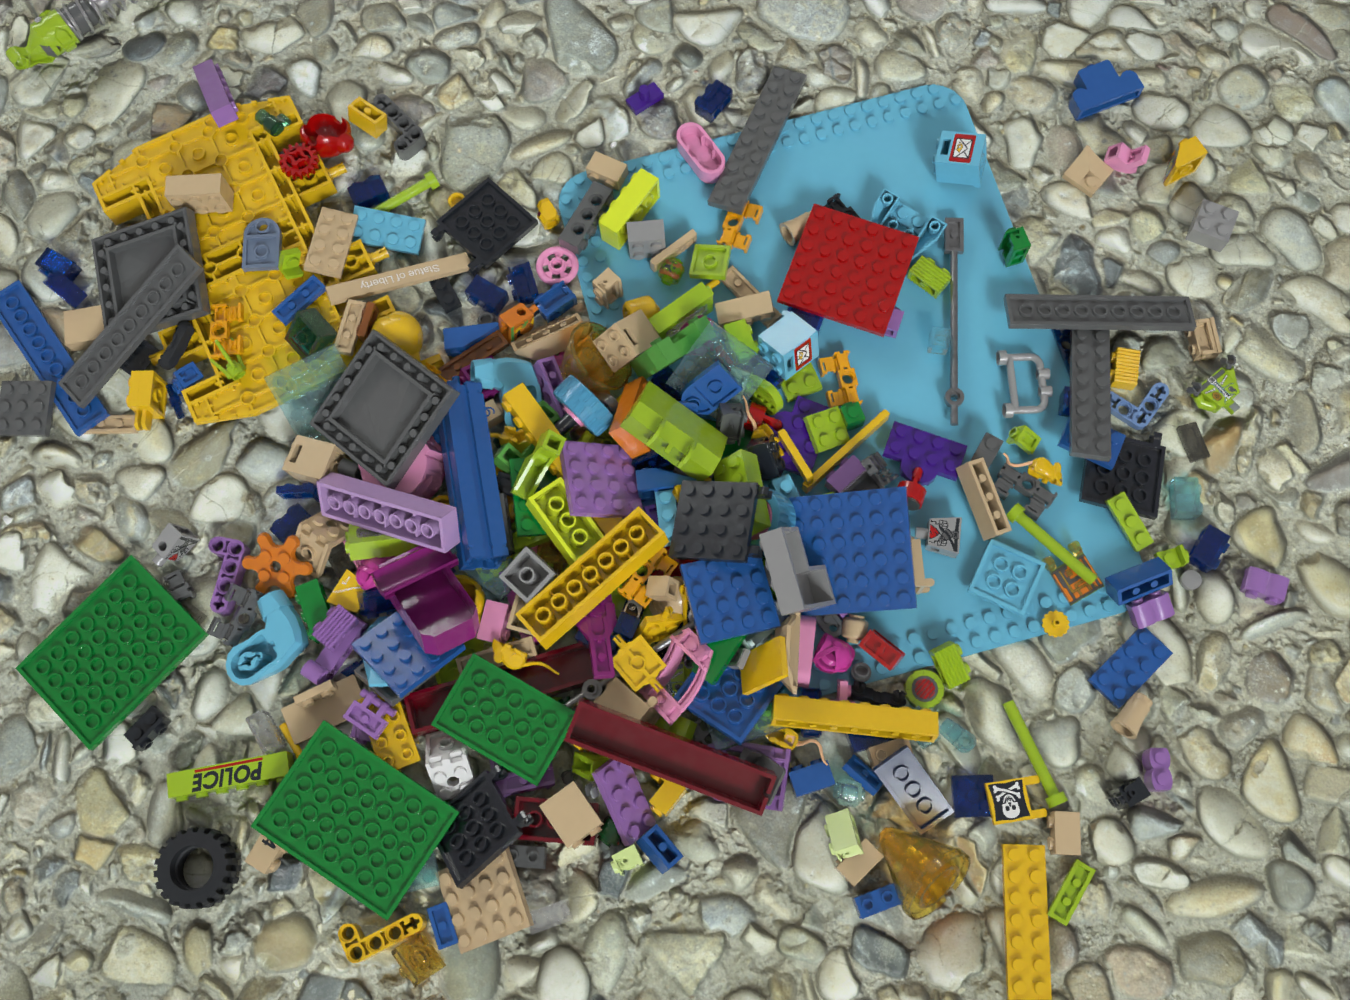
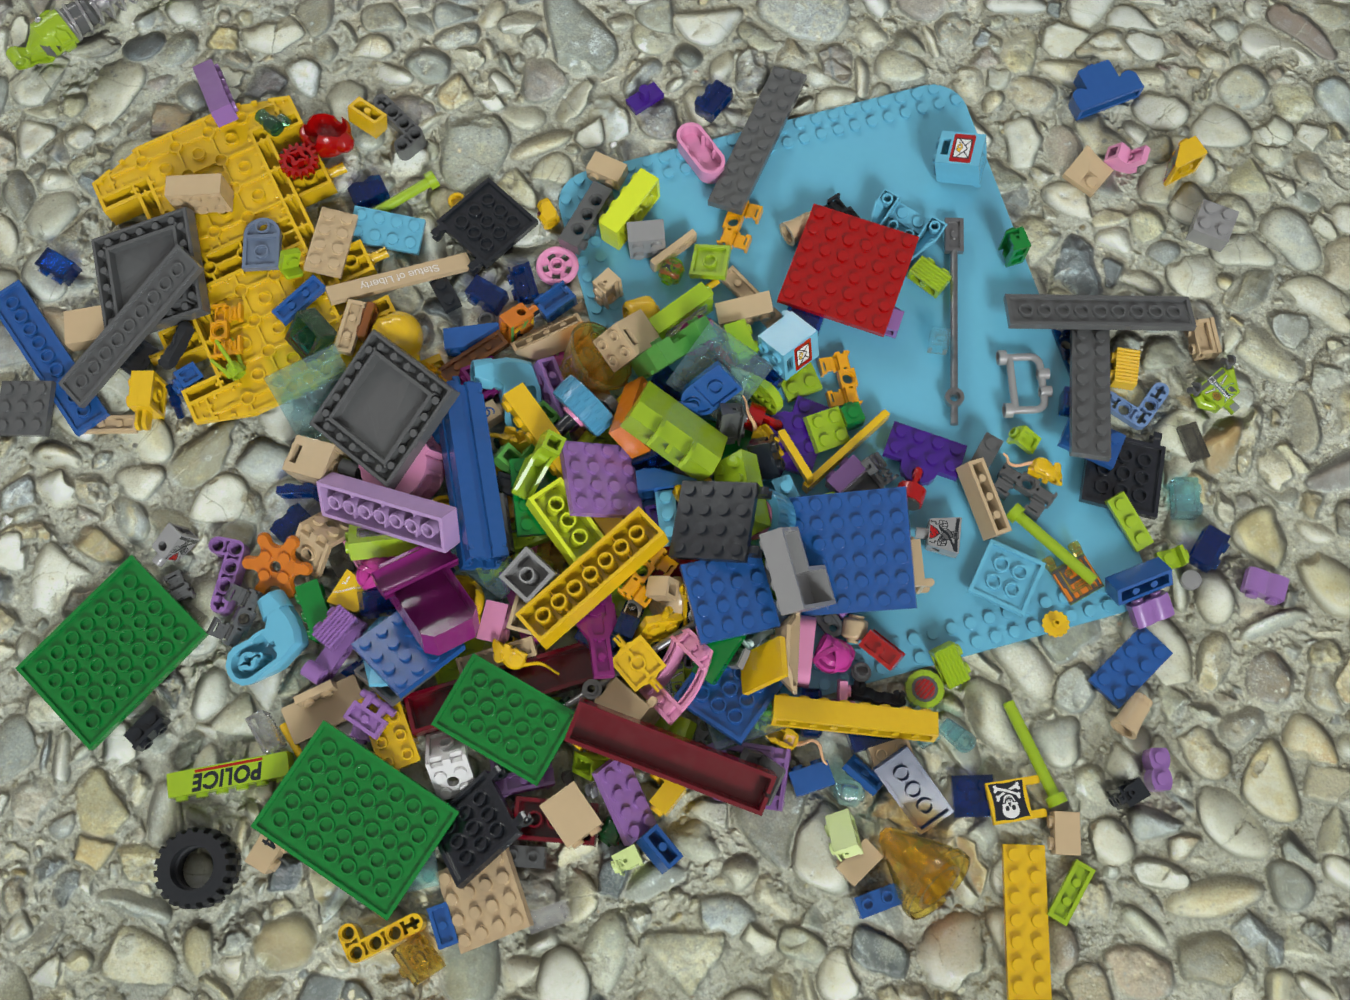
(64, 288): clear blue hinge -> none

